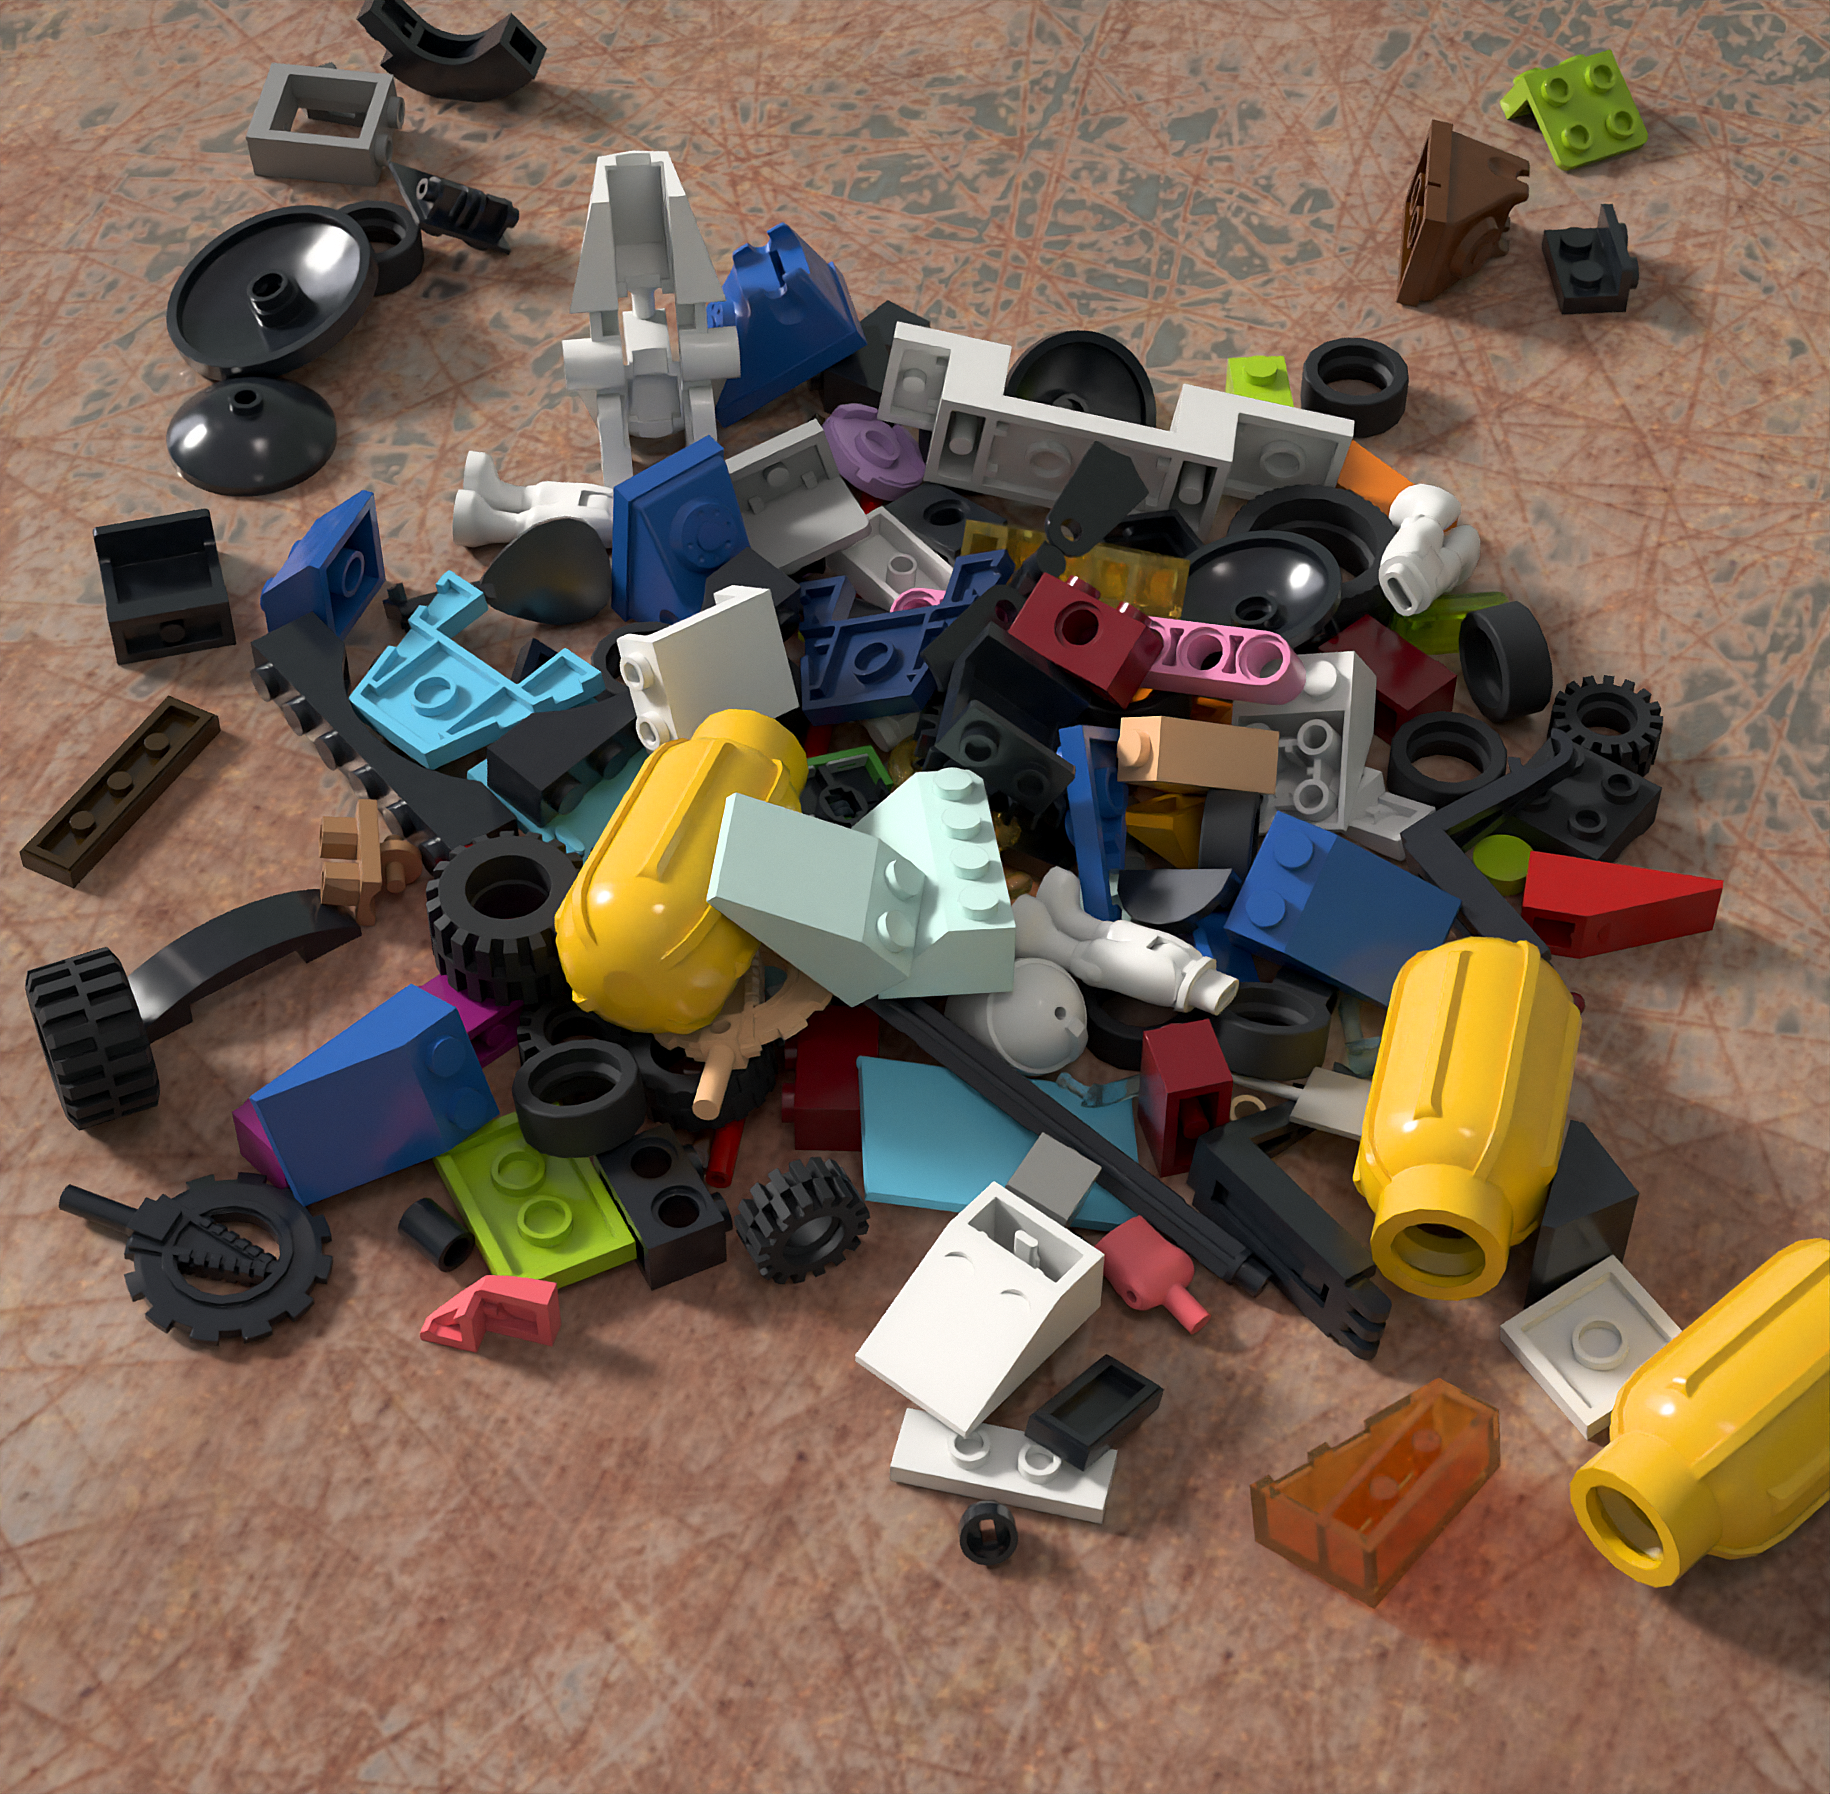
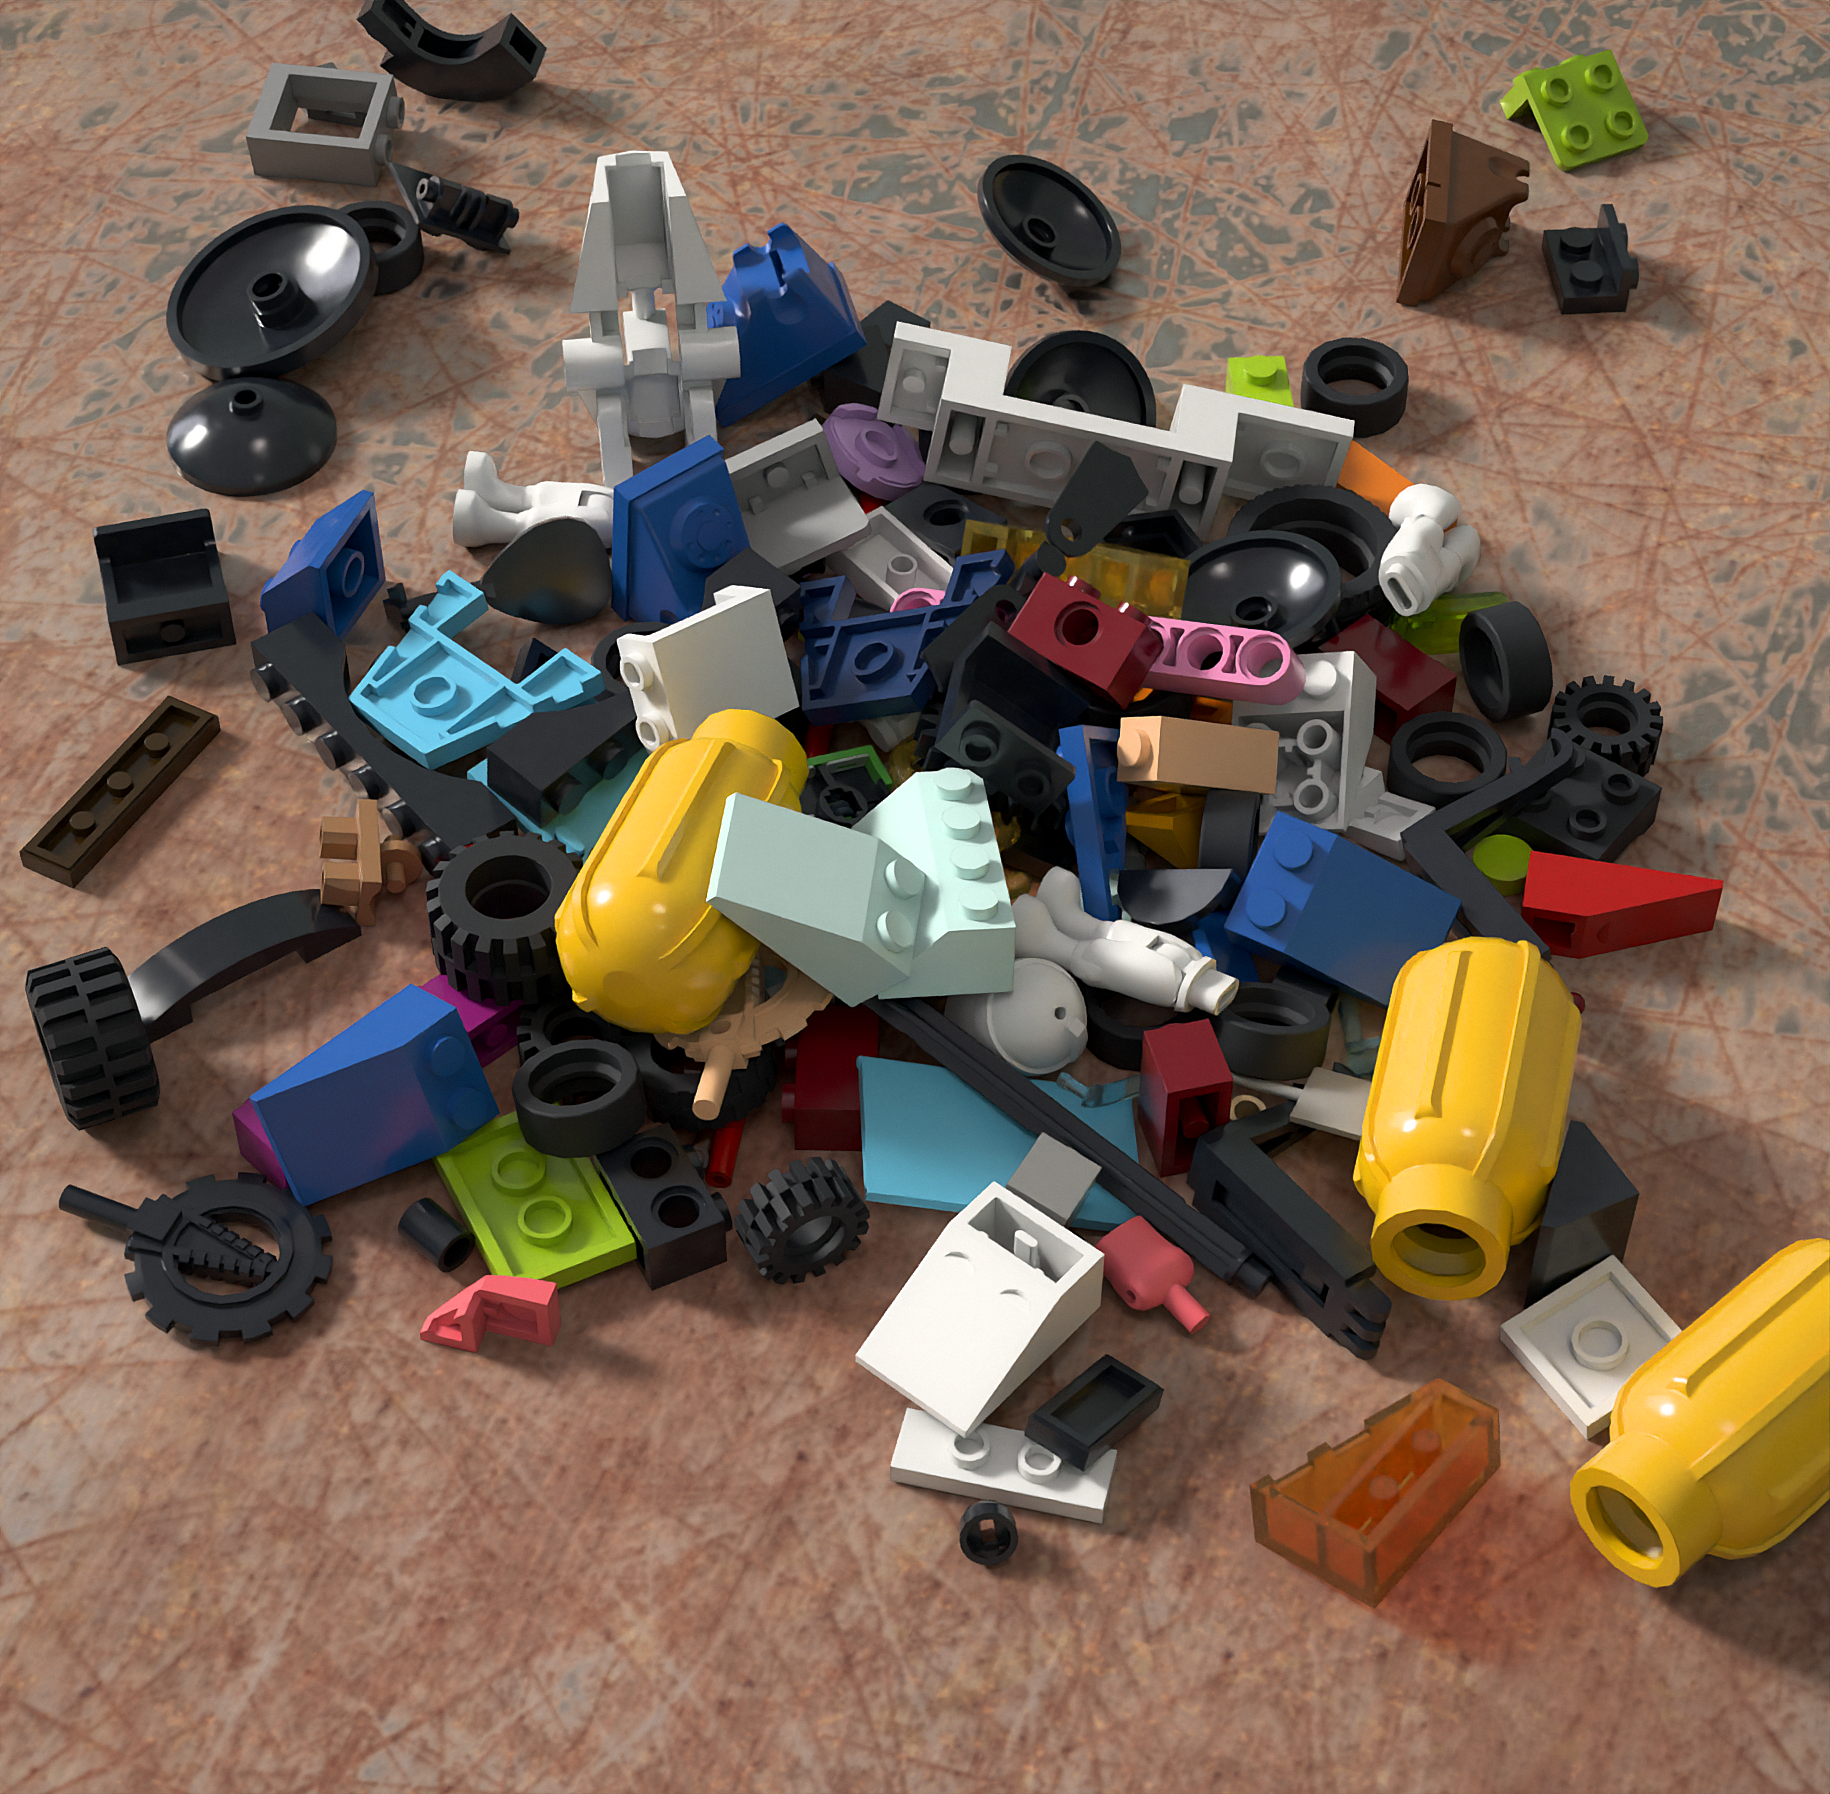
(1048, 221): none -> black dish

